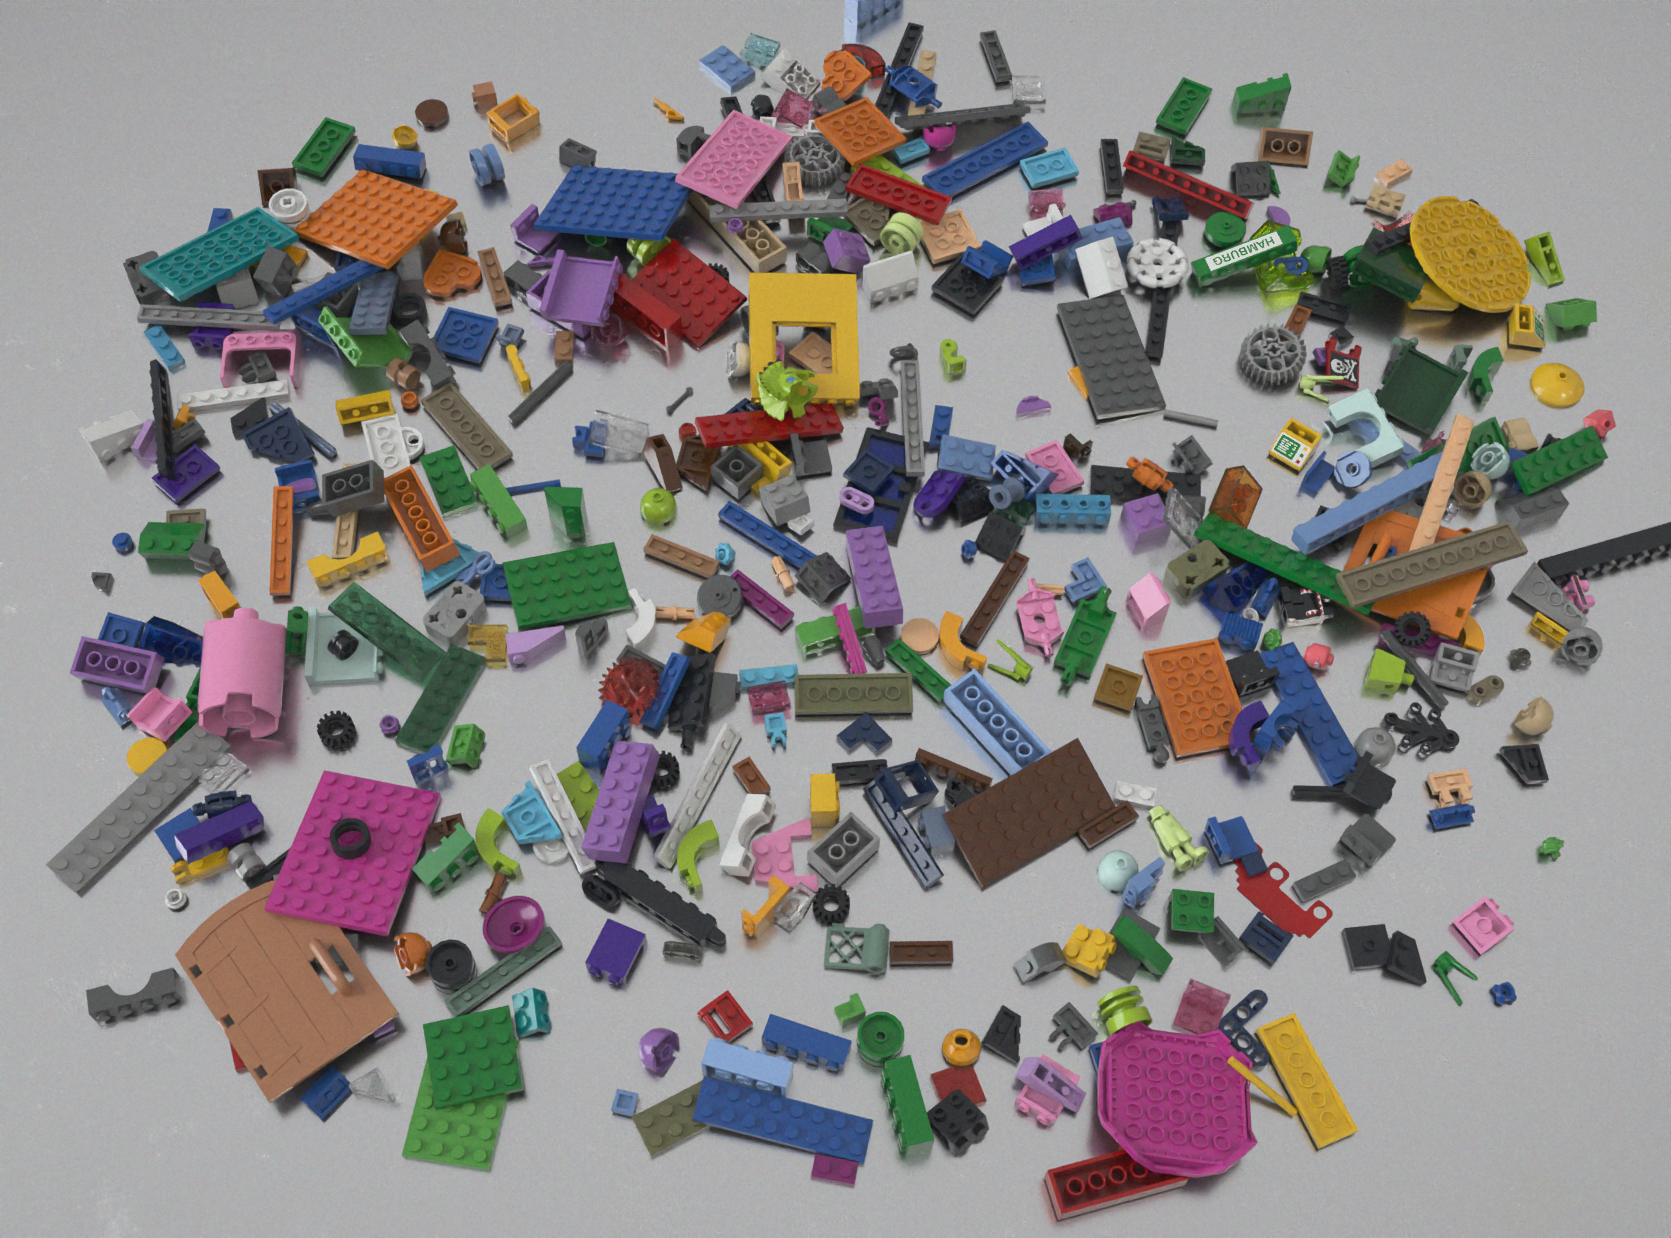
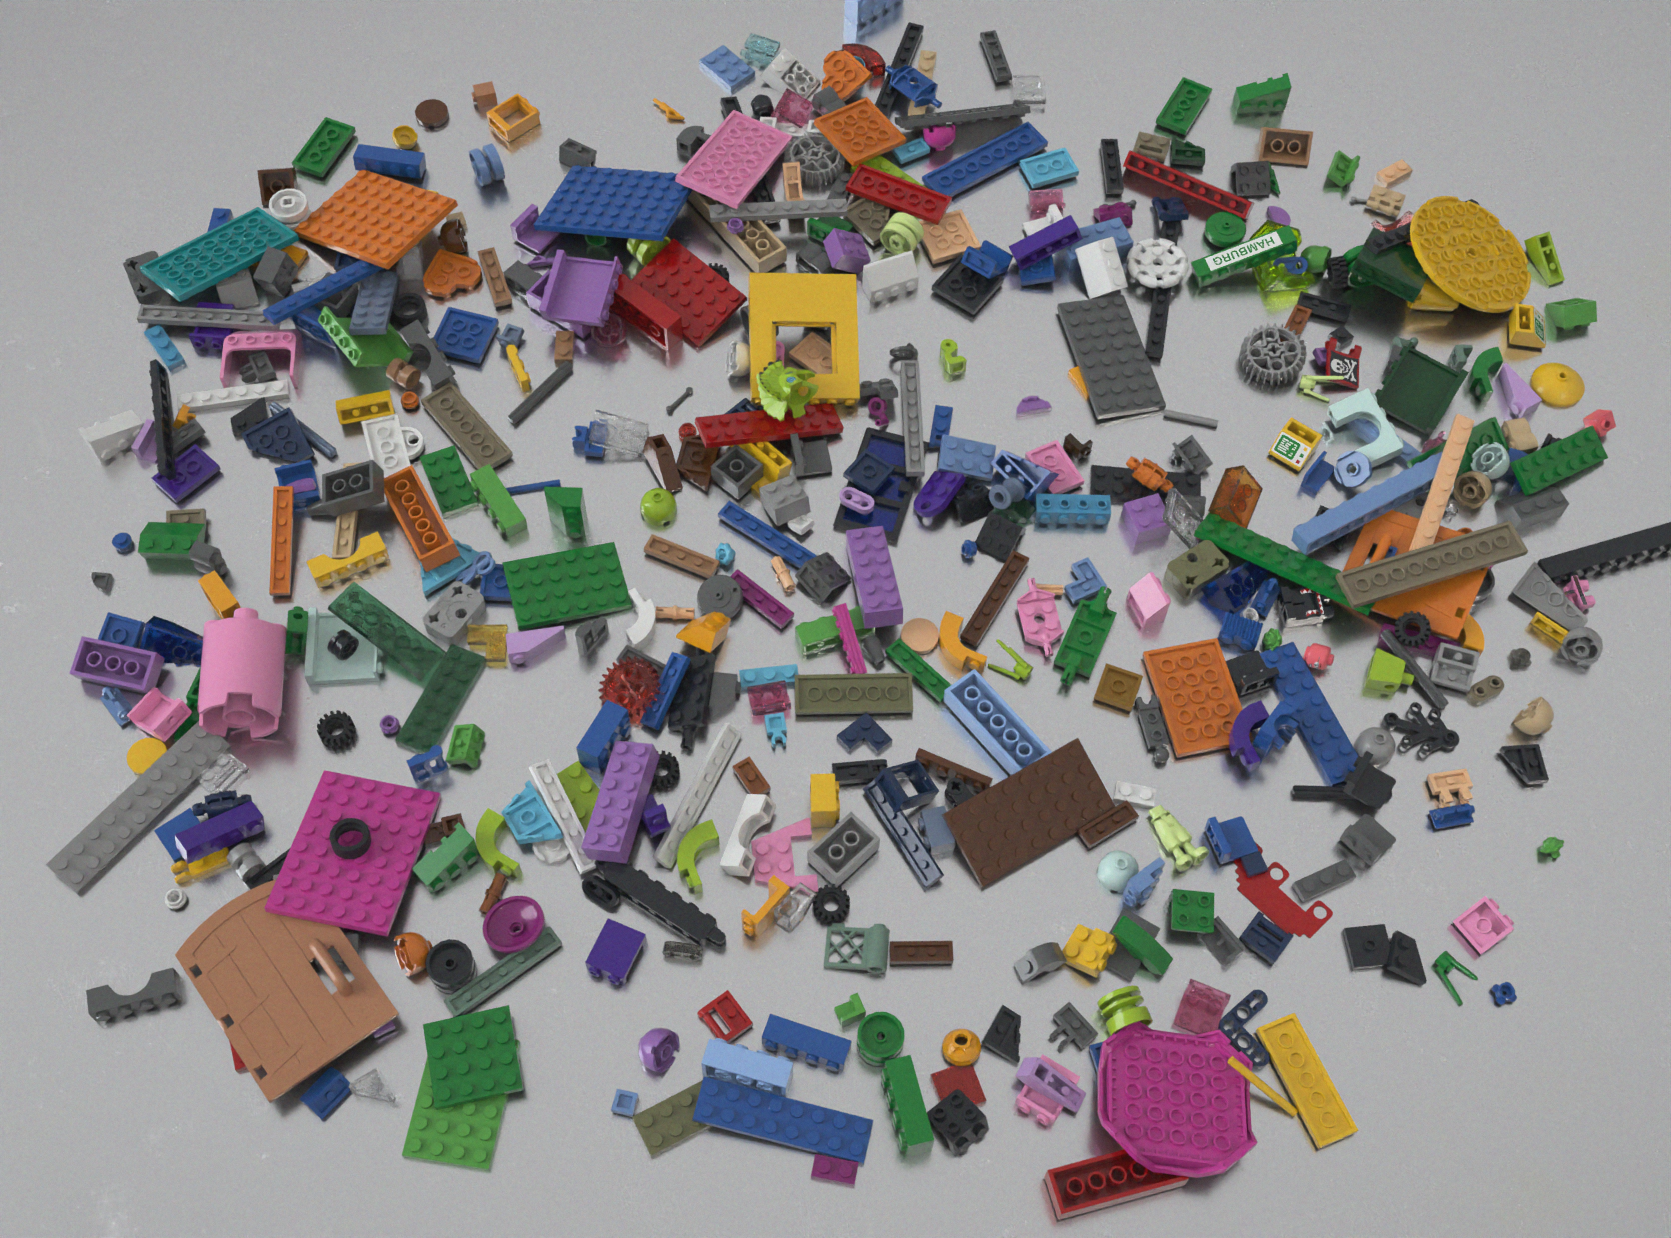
(531, 1012): teal bracket -> none
(1518, 394): none -> lavender slope

